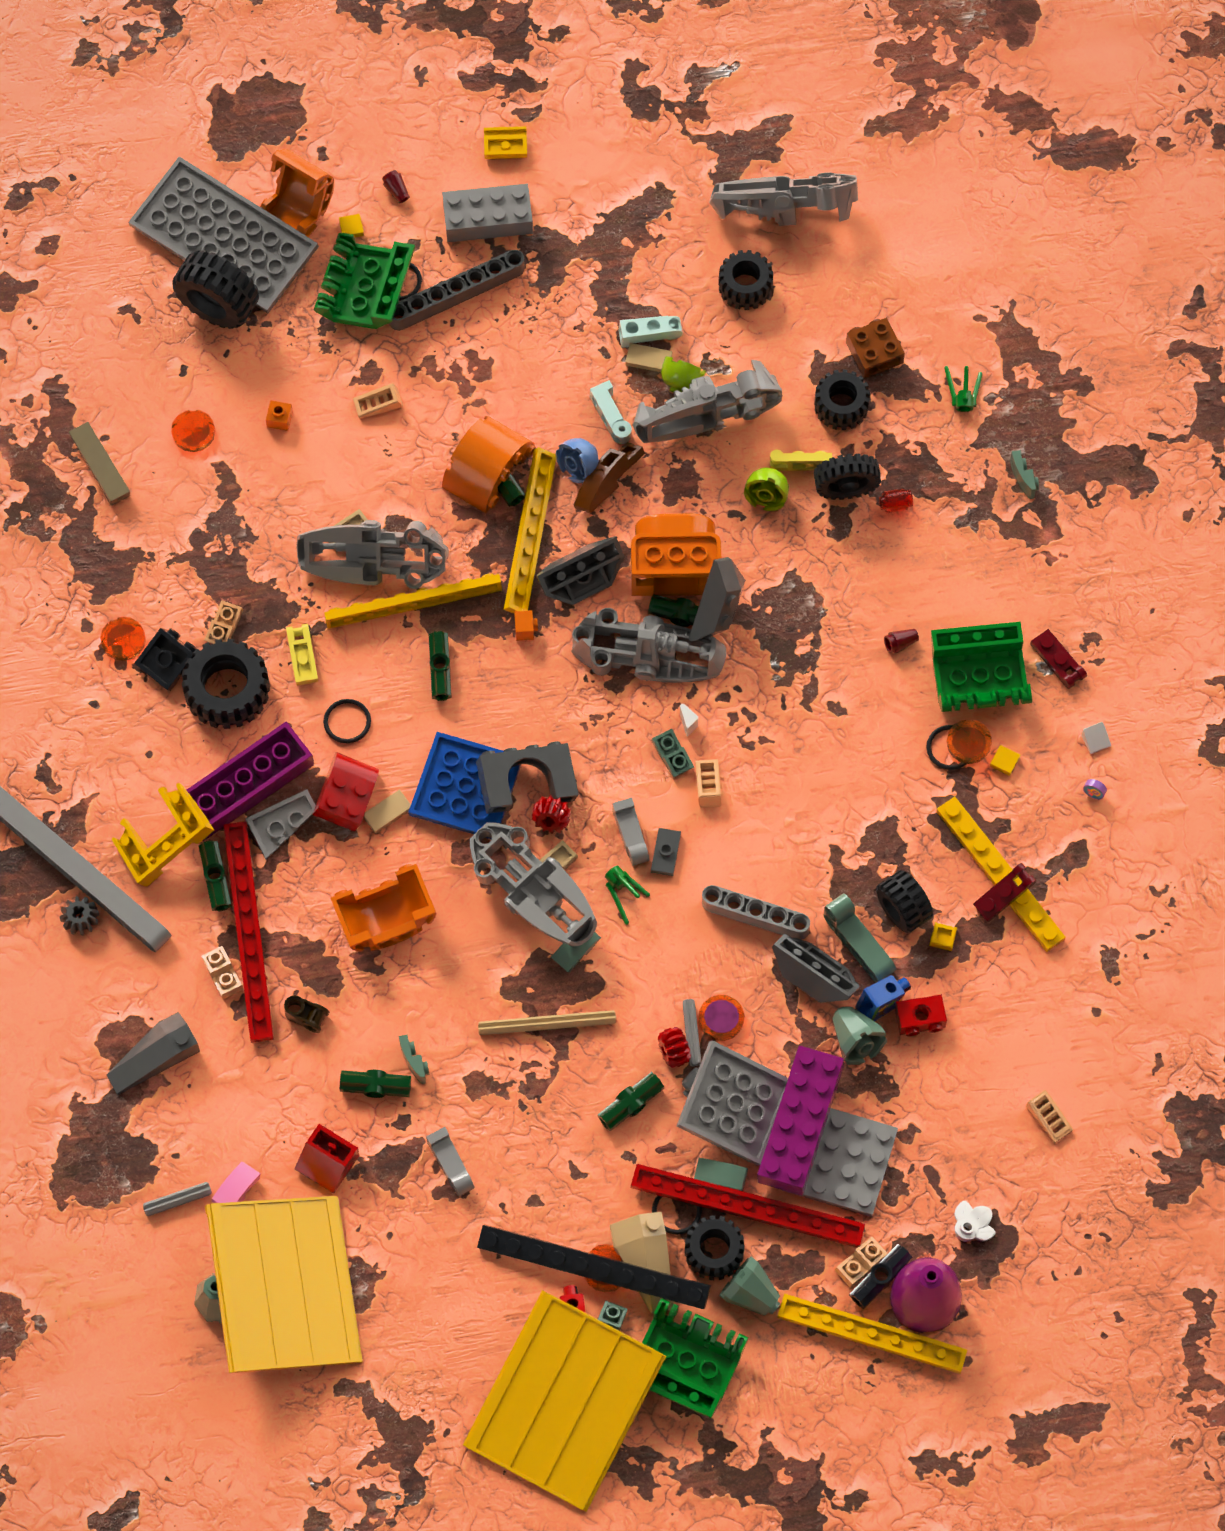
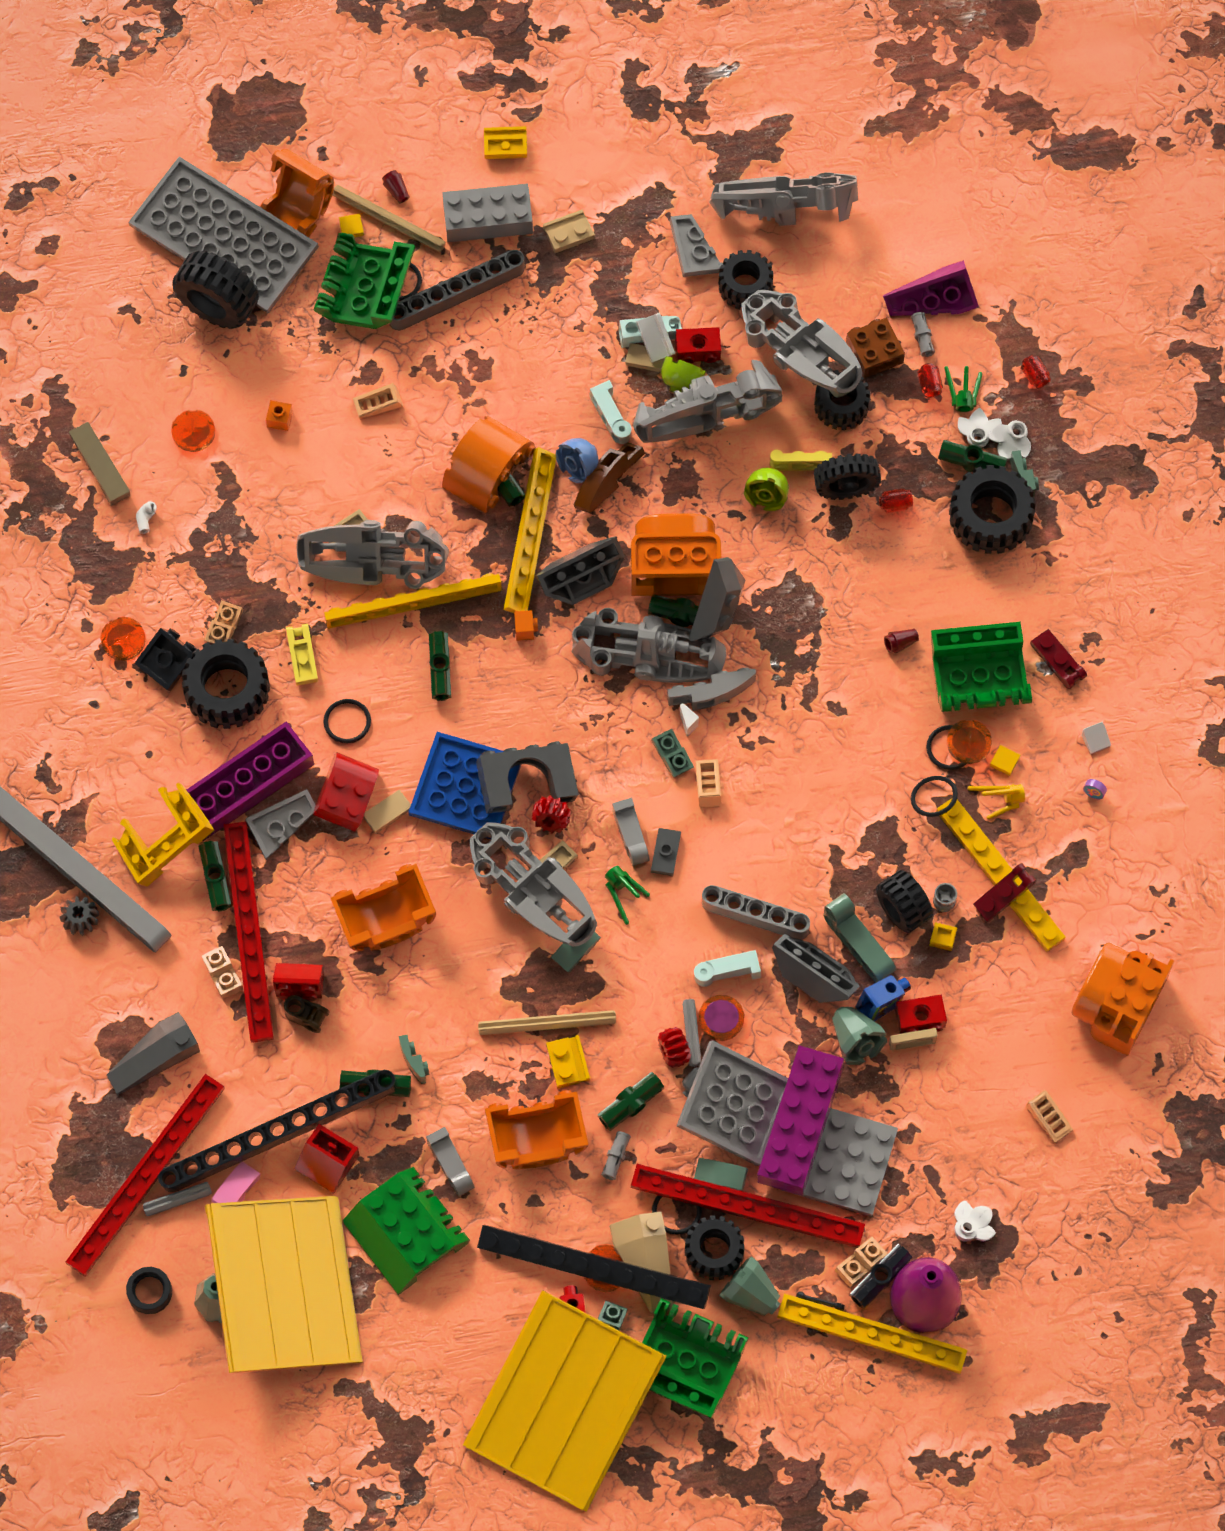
(141, 1274): none -> black tyre
(144, 515): none -> white arm
(144, 1175): none -> red plate
(266, 1131): none -> black beam
(298, 980): none -> red slope
(388, 218): none -> tan axle
(403, 1229): none -> green slope
(537, 1133): none -> orange cylinder
(567, 1061): none -> yellow plate
(568, 231): none -> tan plate
(616, 1155): none -> light grey pin
(655, 337): none -> white panel
(692, 248): none -> light grey wing
(706, 337): none -> red brick
(721, 688): none -> light grey slope
(727, 967): none -> light aqua leg
(798, 344): none -> light grey piece
(838, 1306): none -> black hinge
(913, 1039): none -> tan tile
(922, 334): none -> light grey pin
(930, 380): none -> clear red brick
(937, 292): none -> magenta wedge
(941, 812): none -> black tyre
(947, 893): none -> light grey wheel
(959, 455): none -> dark green piece
(977, 426): none -> white plate
(997, 484): none -> black tyre
(1010, 442): none -> white plate
(1012, 793): none -> yellow plant
(1035, 371): none -> clear red brick
(1120, 995): none -> orange brick

